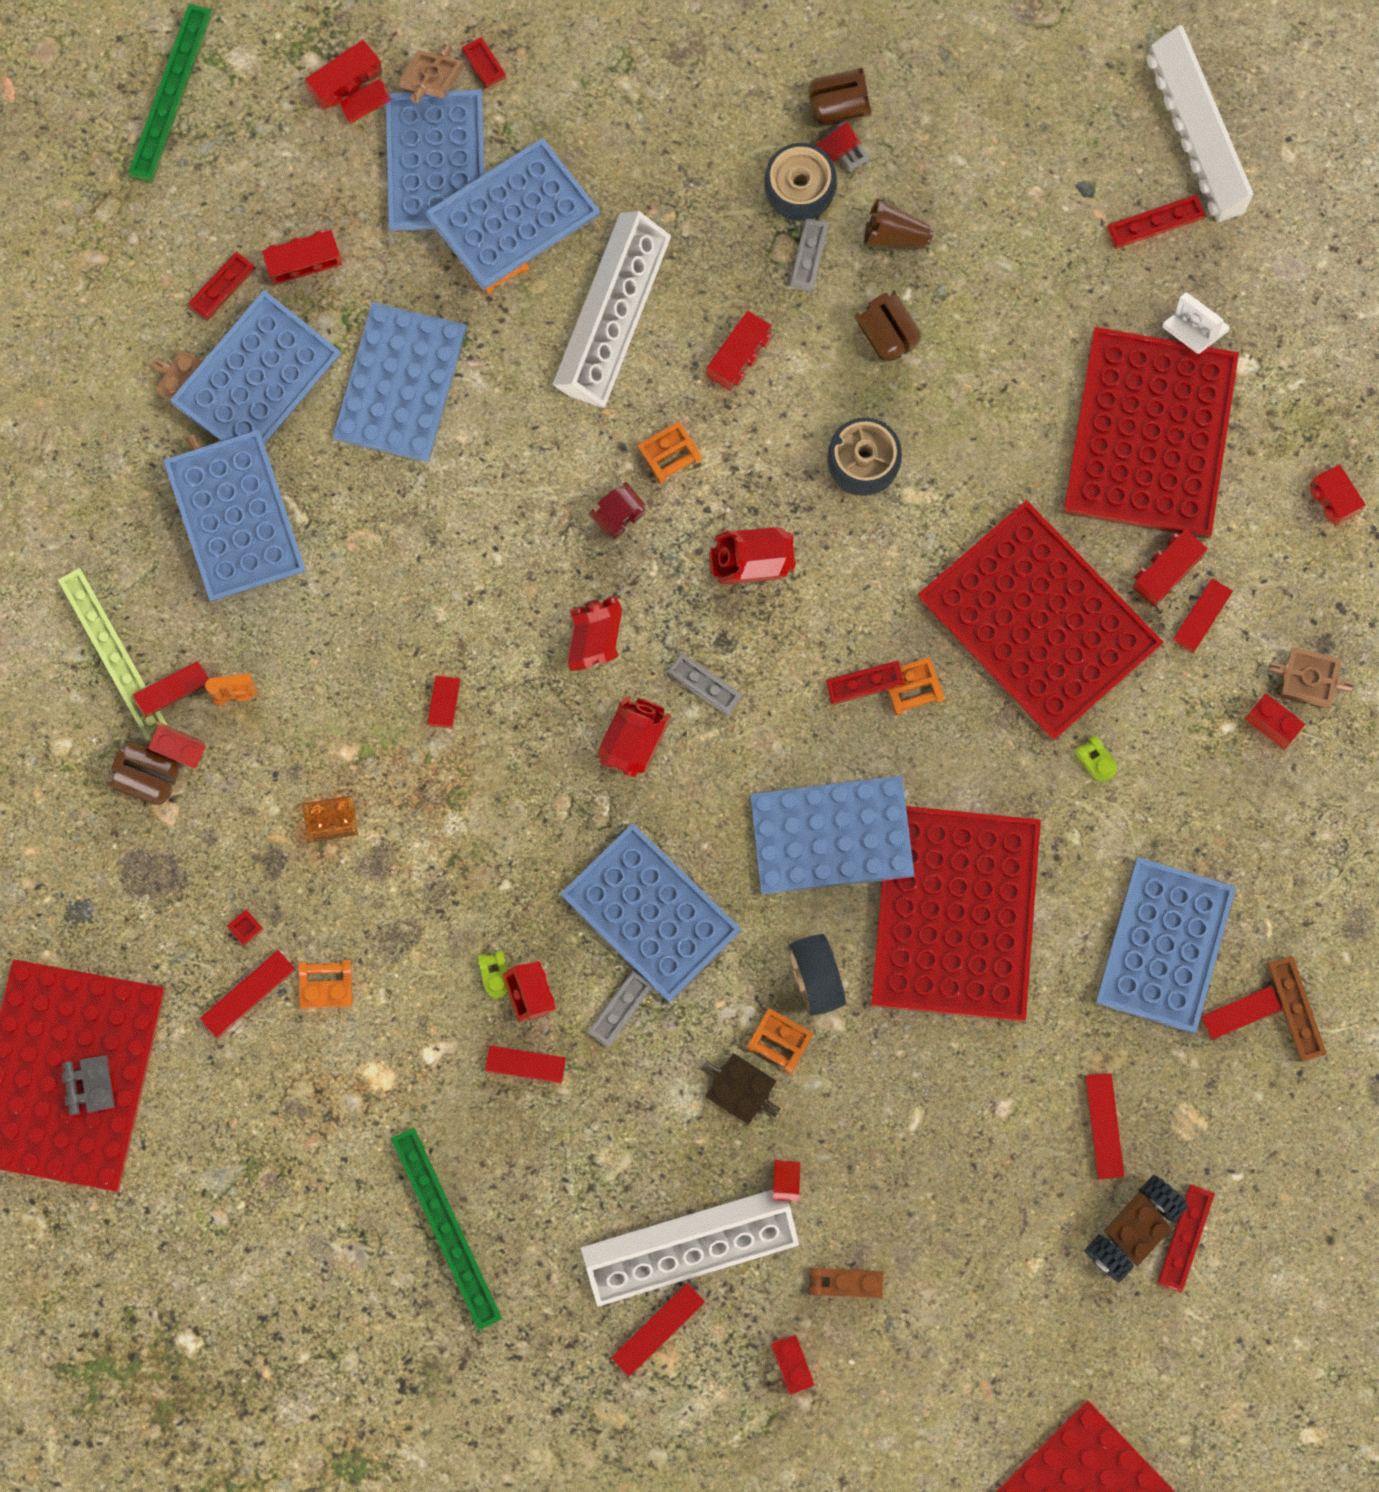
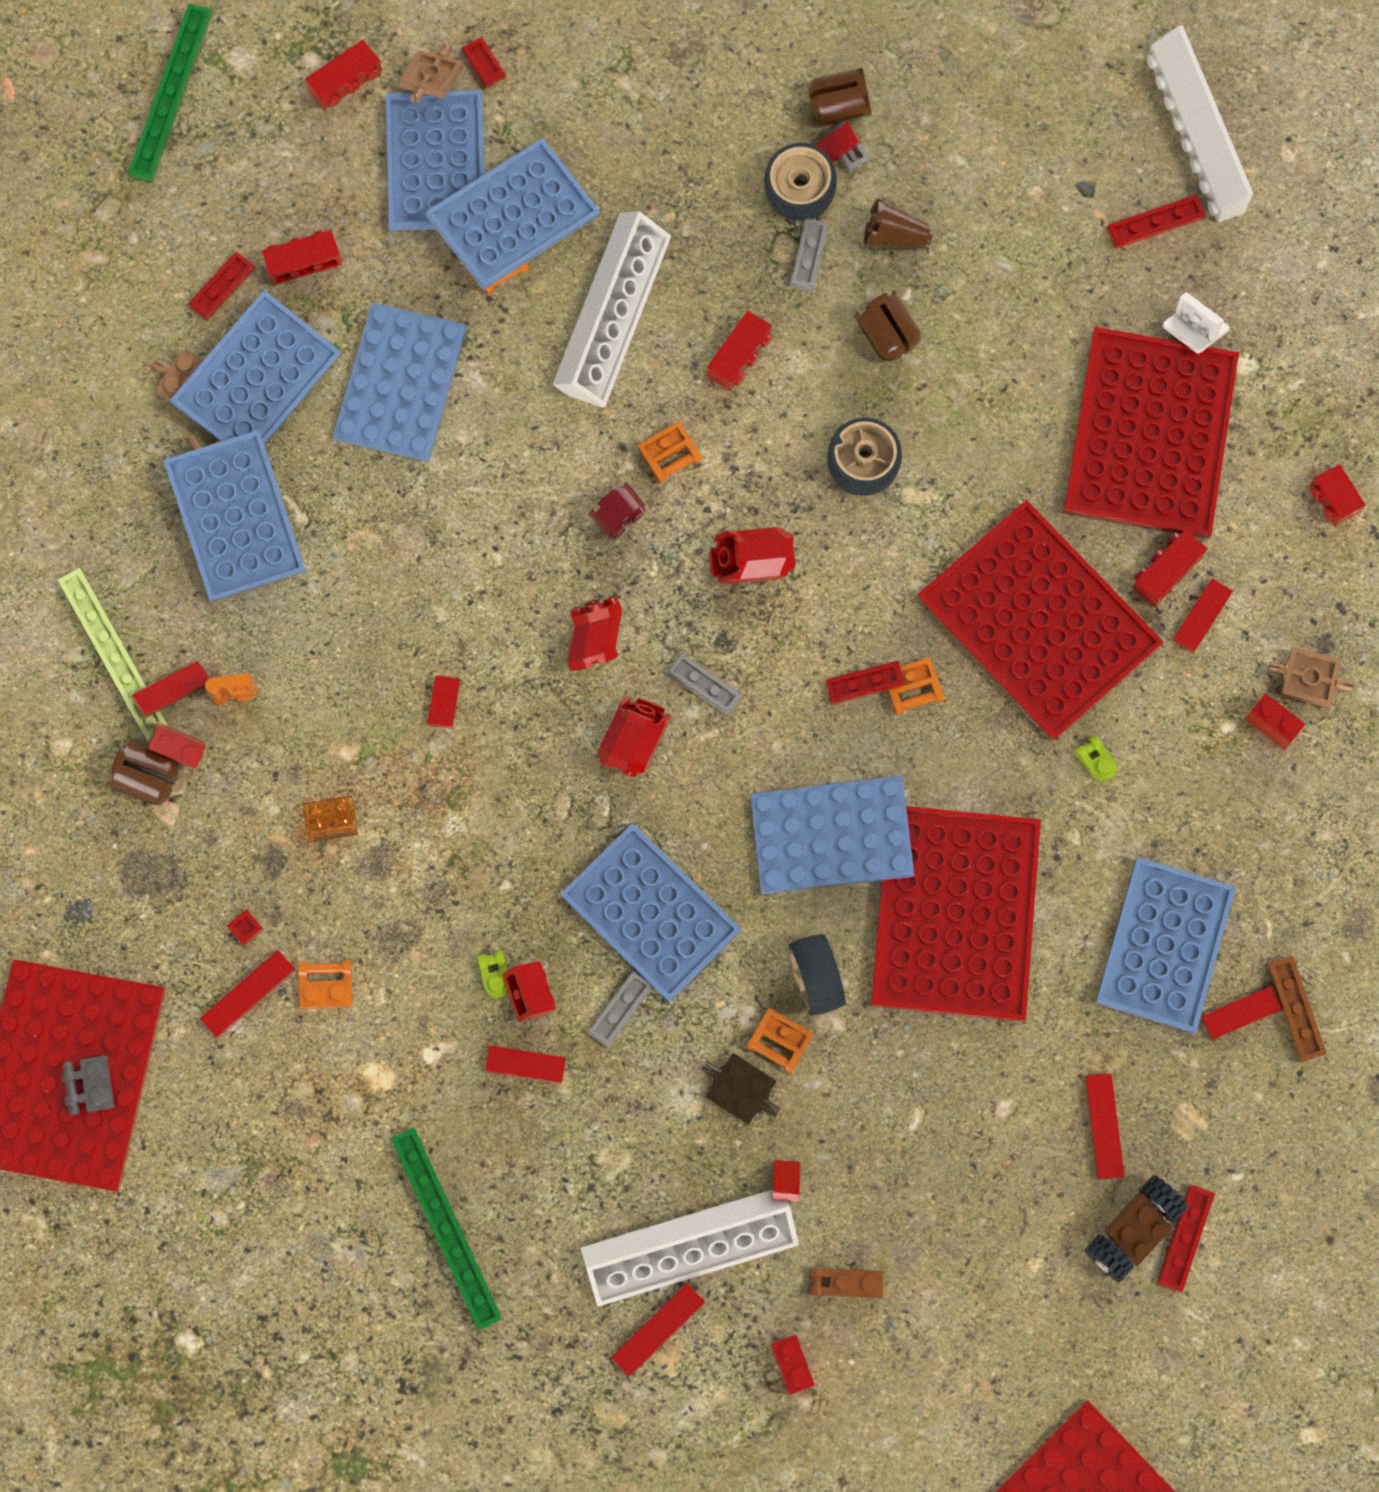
(365, 100): red tile -> none

